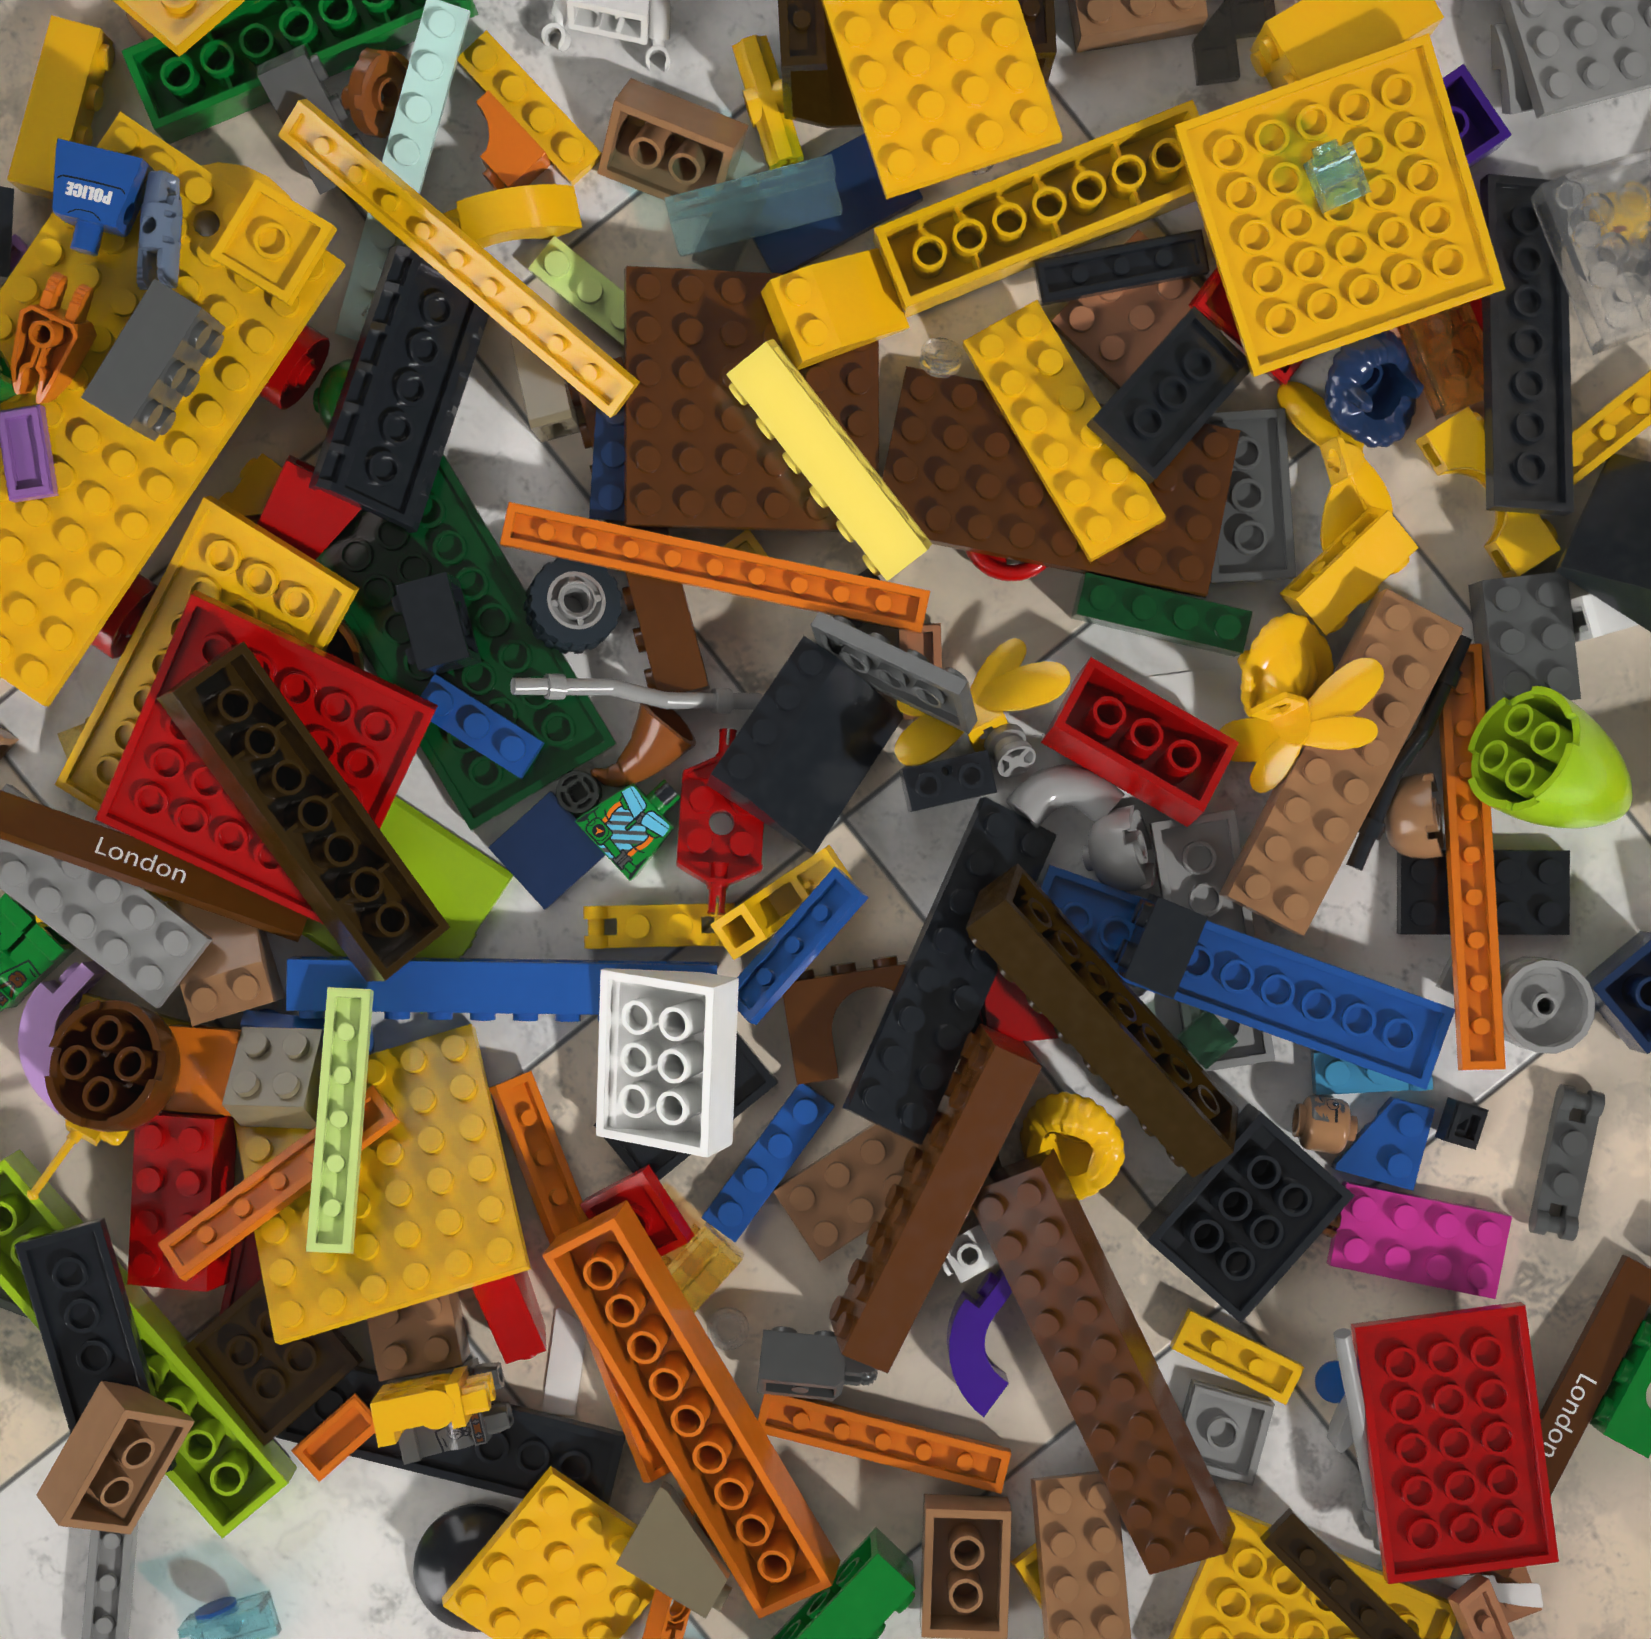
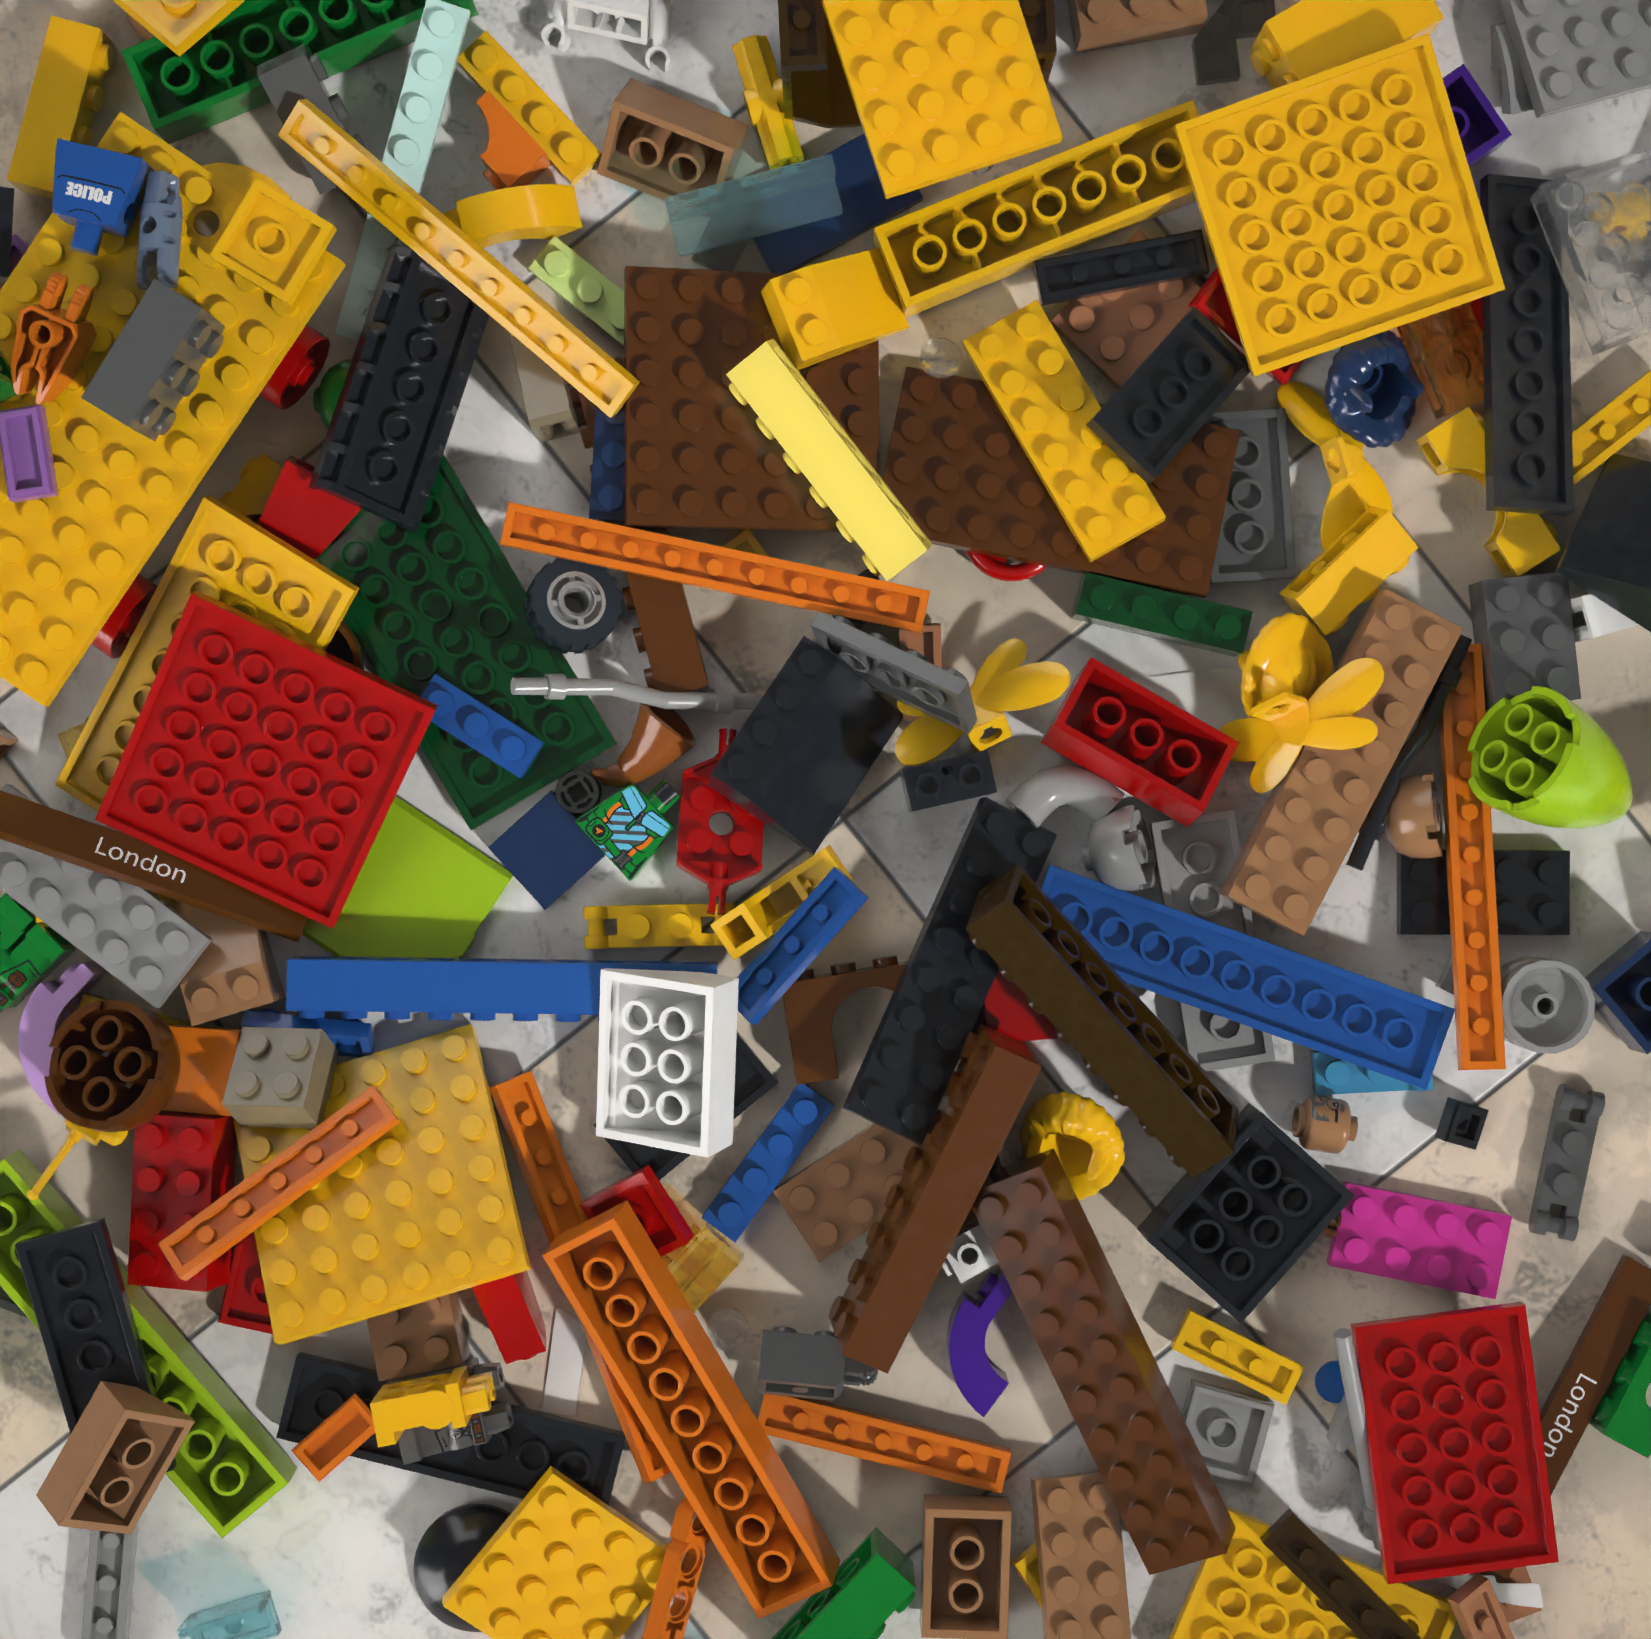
(215, 1608): blue piece -> none
(266, 1380): dark brown plate -> none
(304, 812): dark brown brick -> none
(340, 1120): yellowish green plate -> none
(372, 74): dark orange plate -> none
(437, 624): black container -> none
(676, 1555): dark tan slope -> none
(1010, 750): light grey wheel -> none
(1159, 944): black brick -> none
(1207, 1039): clear green tile -> none
(1336, 175): clear light blue brick -> none
(1390, 1145): blue wing -> none

